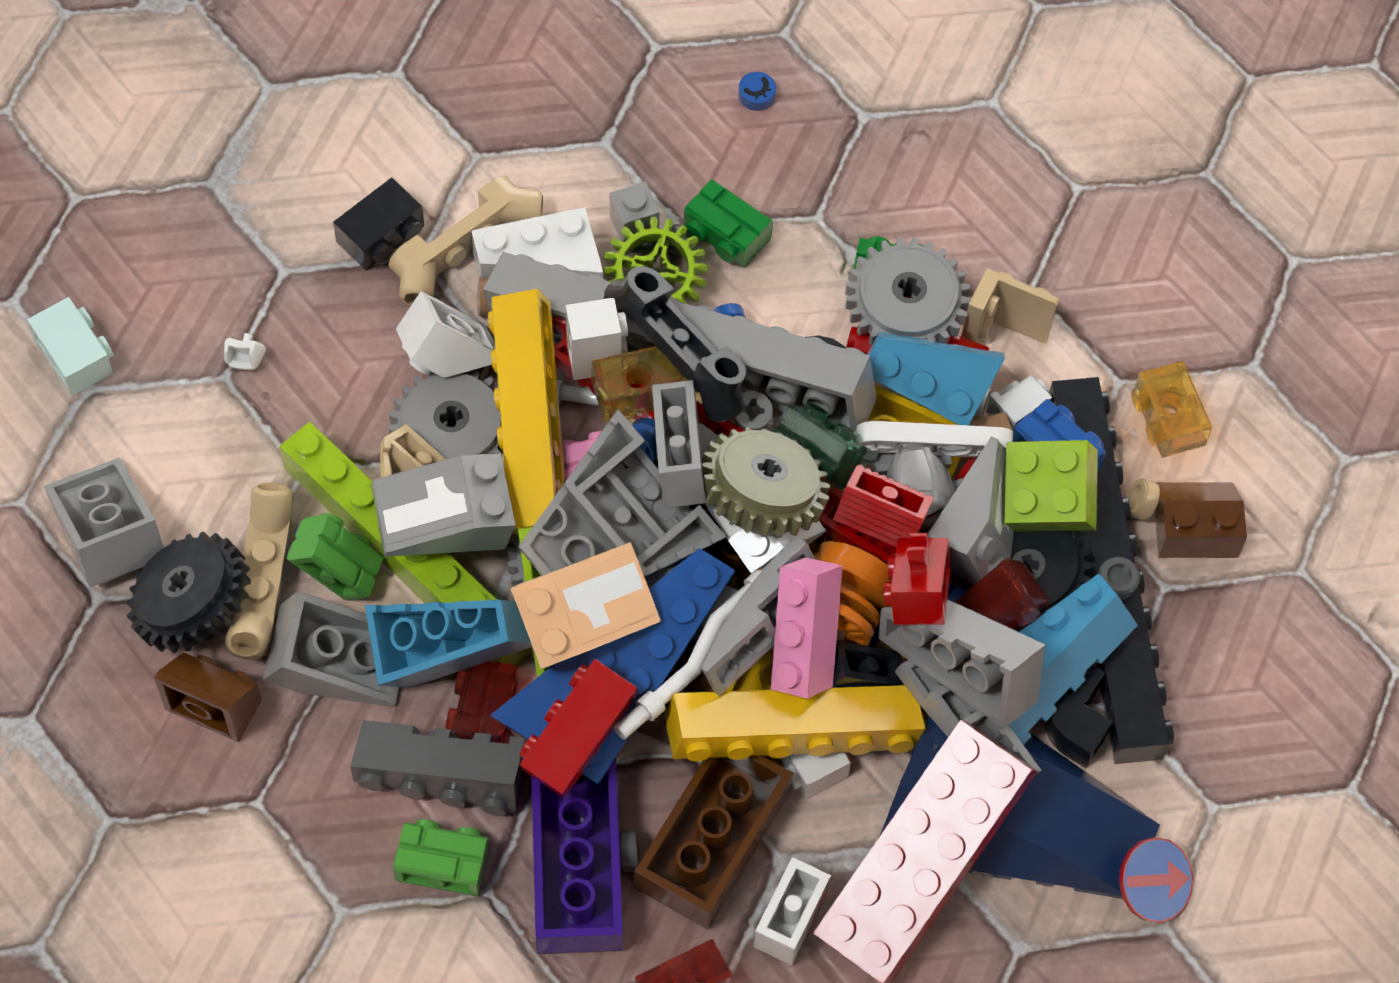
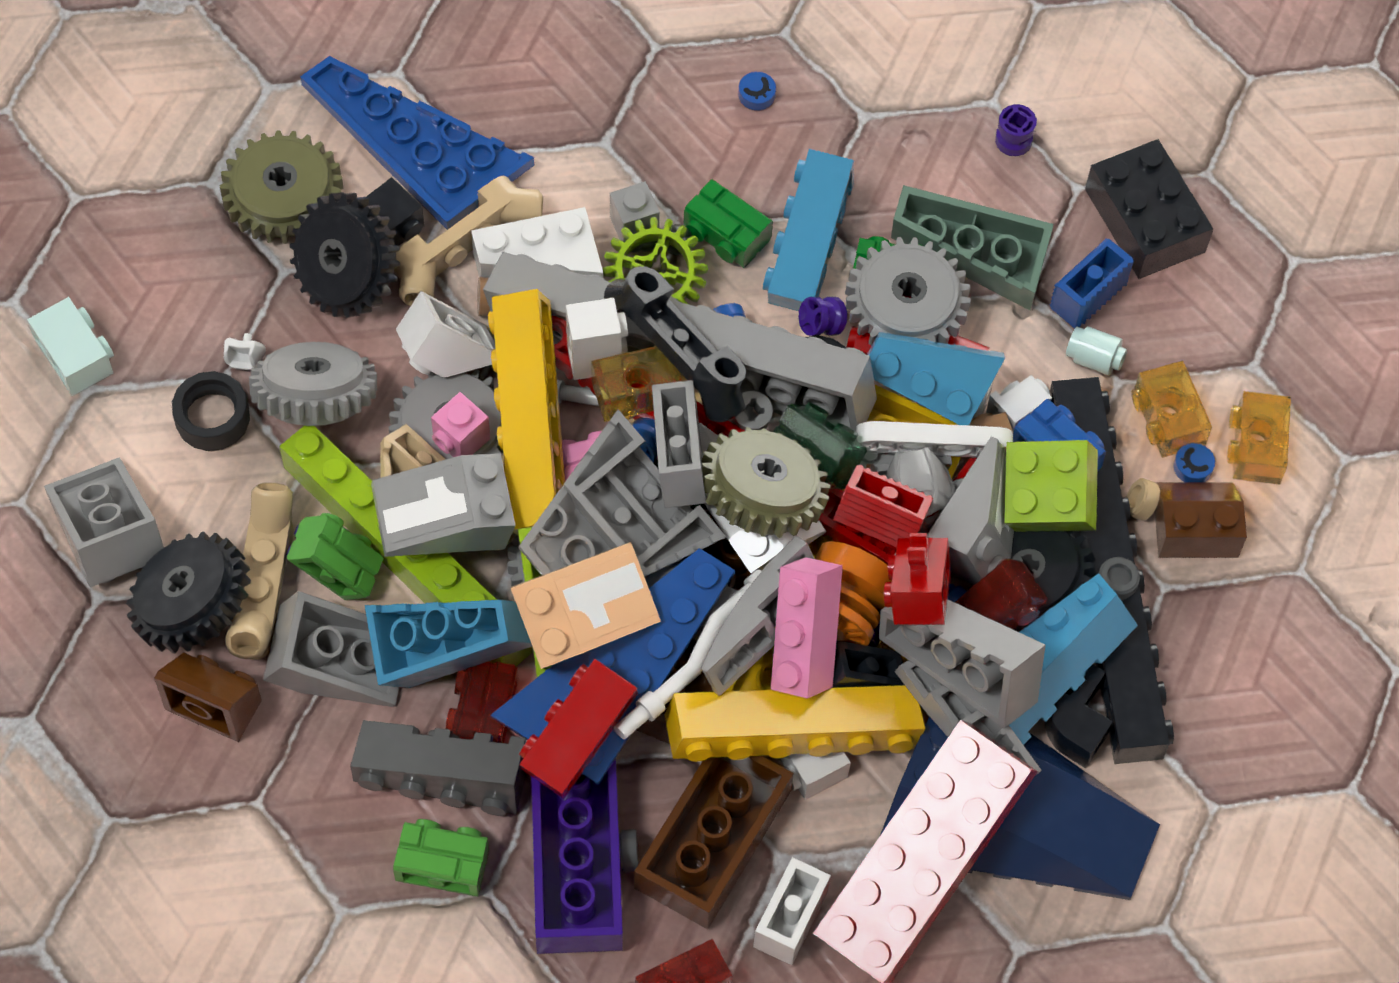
(208, 384): none -> black tyre
(276, 182): none -> olive gear
(313, 383): none -> light grey gear
(344, 254): none -> black gear
(417, 144): none -> blue wing
(460, 427): none -> bright pink brick
(811, 230): none -> dark azure wedge
(822, 316): none -> dark purple wheel
(990, 244): none -> sand green wedge
(1010, 305): tan bracket -> none
(1015, 130): none -> dark purple wheel
(1091, 283): none -> blue brick
(1096, 350): none -> light aqua brick
(1148, 208): none -> black brick
(1156, 880): piece -> none
(1194, 463): none -> blue tile
(1270, 418): none -> clear yellow brick

